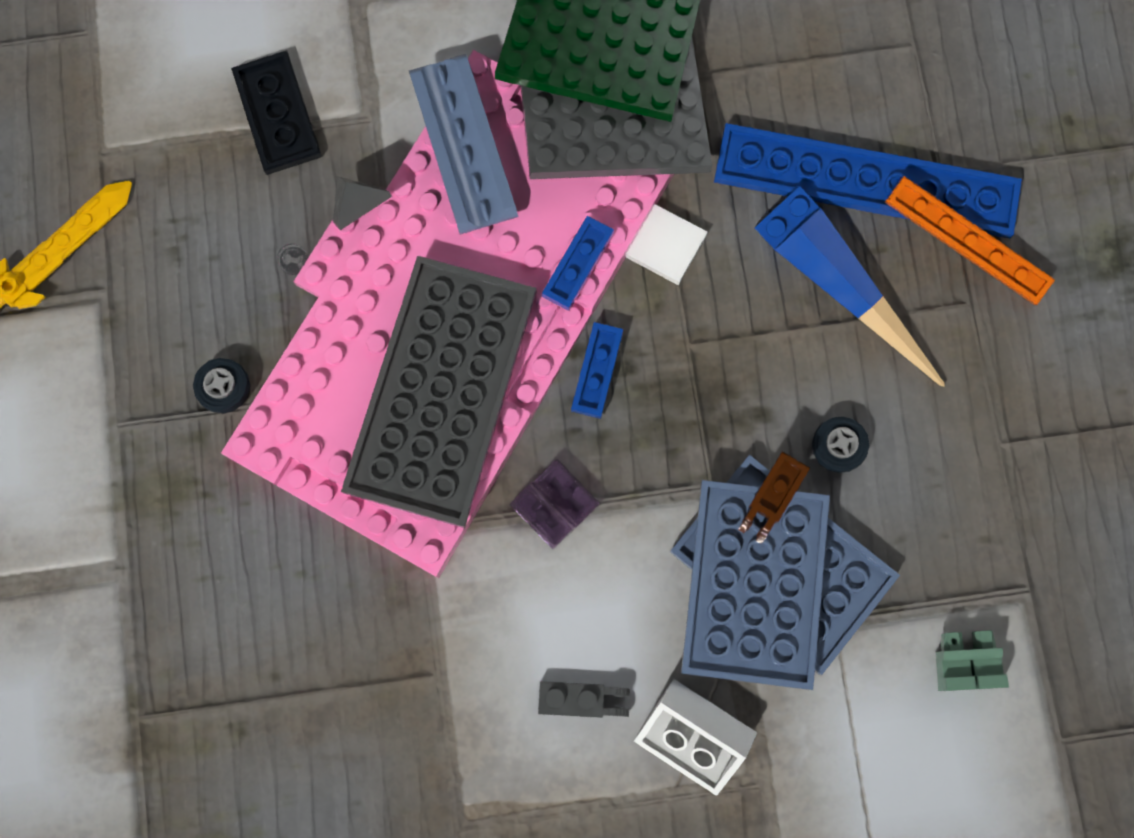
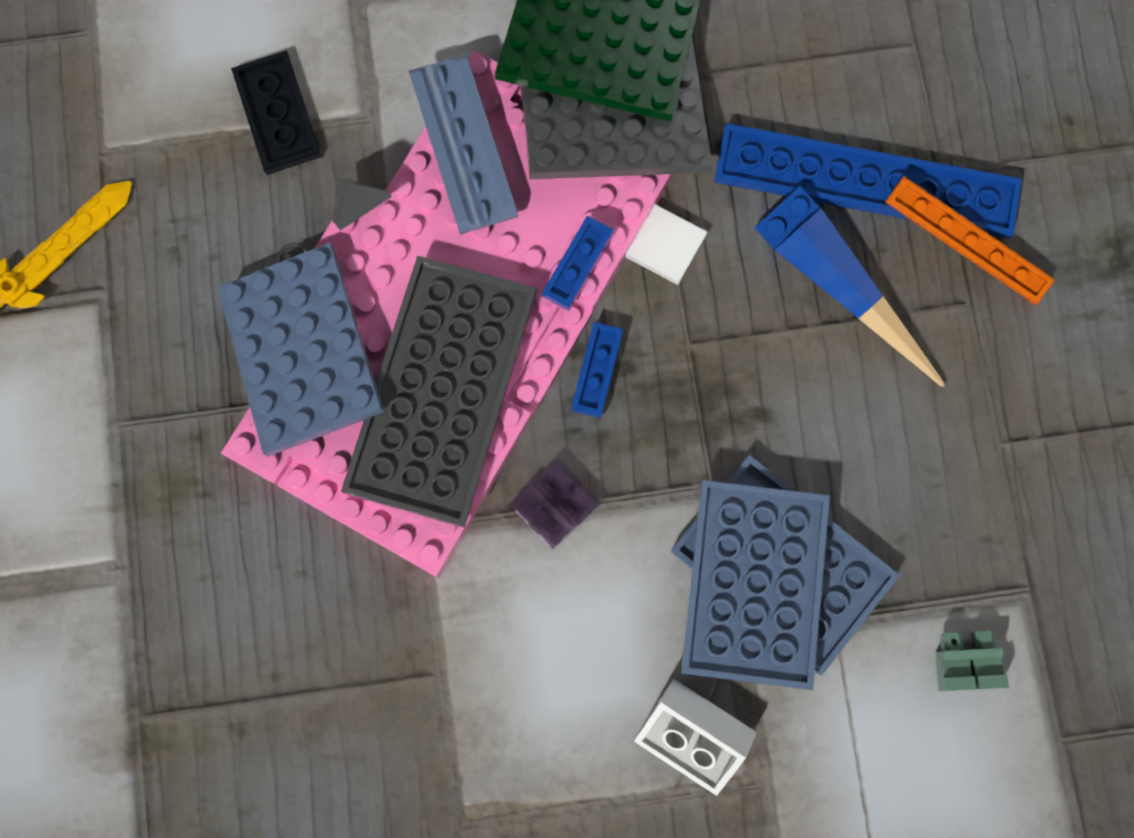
(213, 377): black wheel -> none
(299, 350): none -> sand blue plate
(578, 699): dark grey hinge -> none
(775, 494): reddish brown hinge -> none
(851, 439): black wheel -> none

